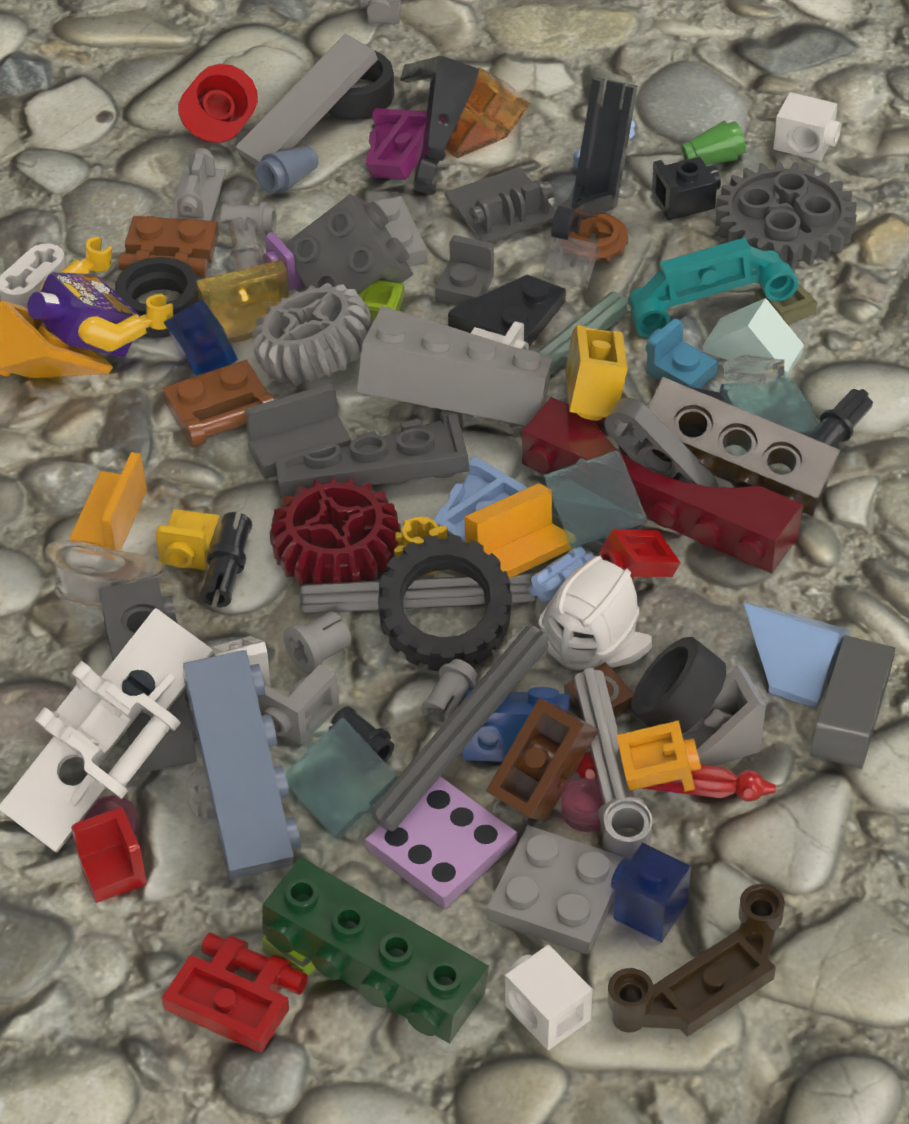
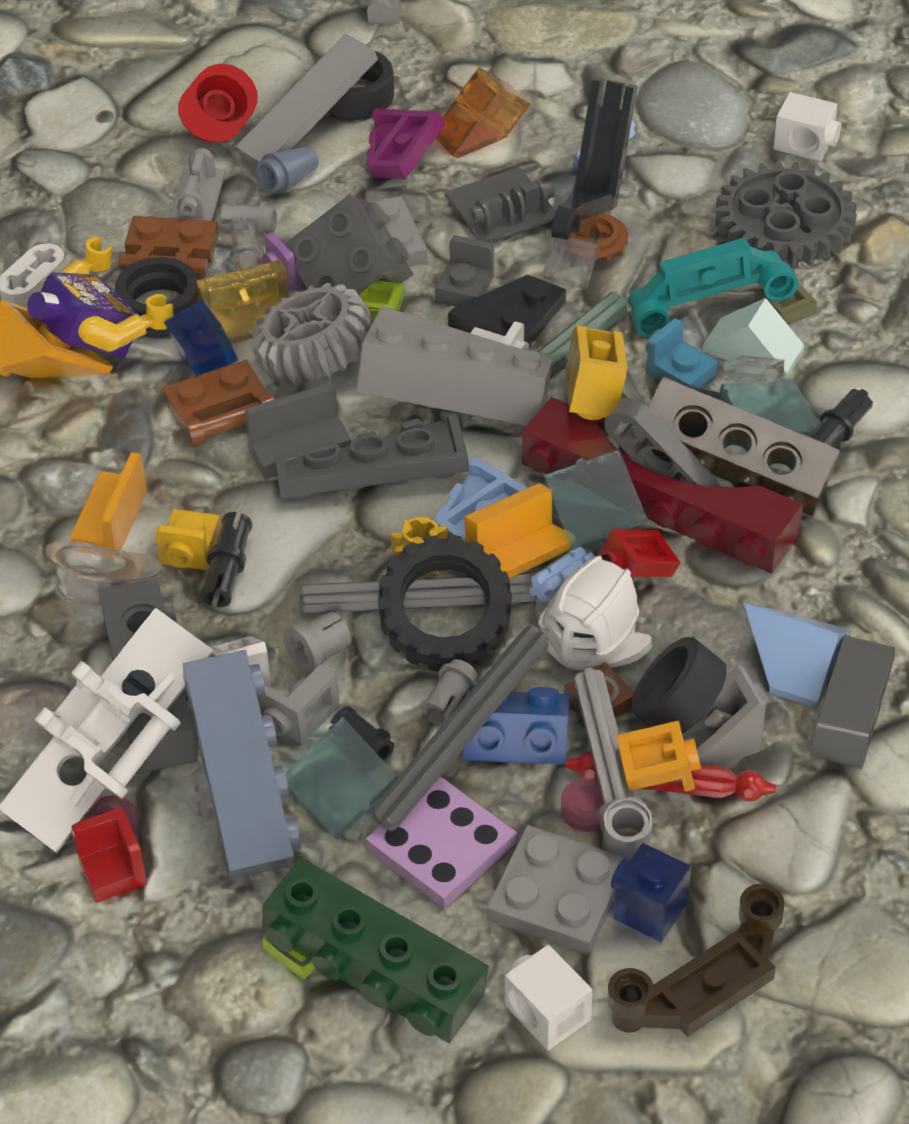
(229, 1003): red plate -> none
(334, 533): dark red gear -> none
(448, 94): black hinge -> none
(542, 760): reddish brown brick -> none
(685, 187): black brick -> none
(716, 144): bright green cone -> none

